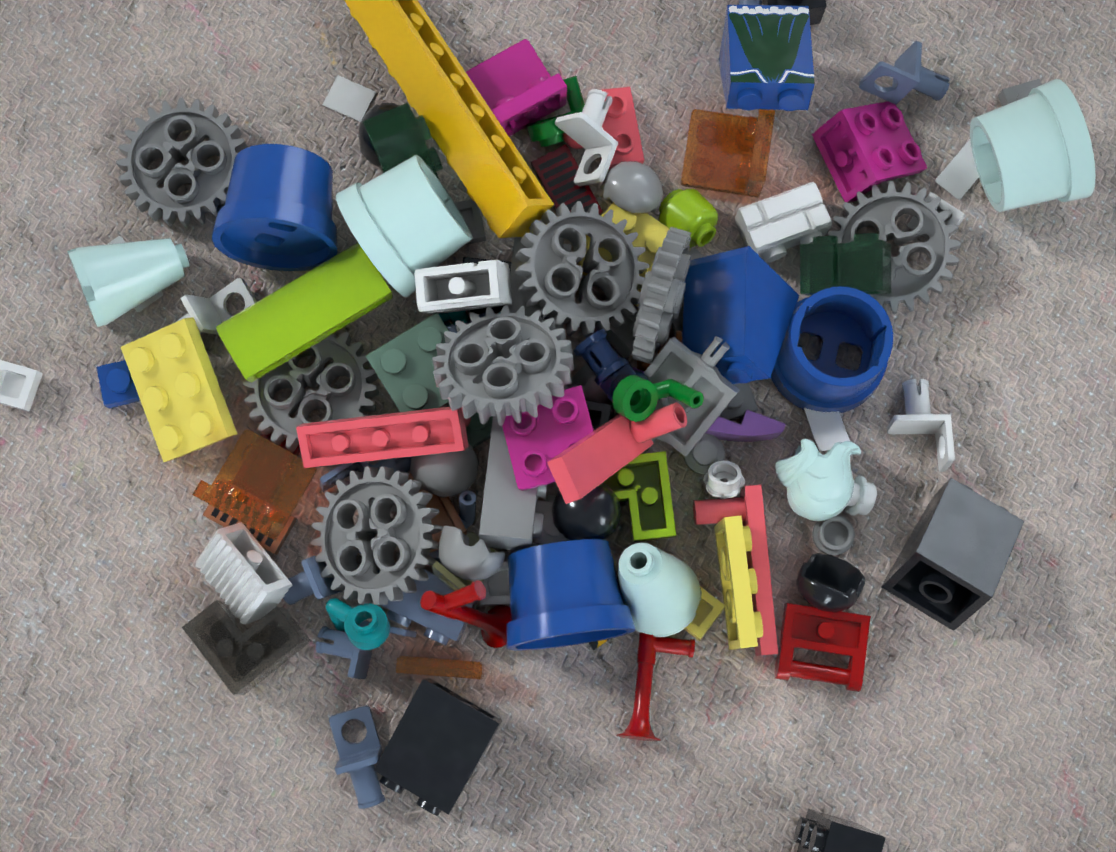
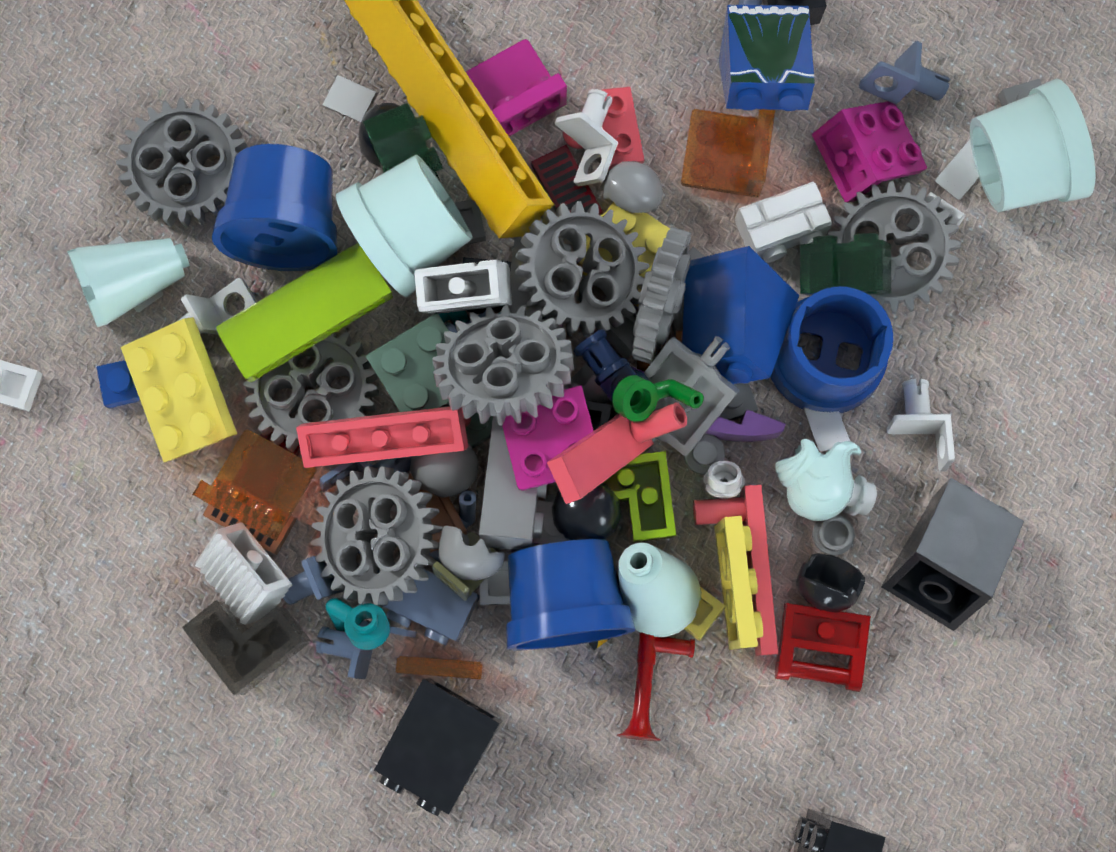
(359, 757): sand blue bracket -> none
(454, 607): red piece -> none
(545, 130): green plate -> none
(690, 213): lime head -> none

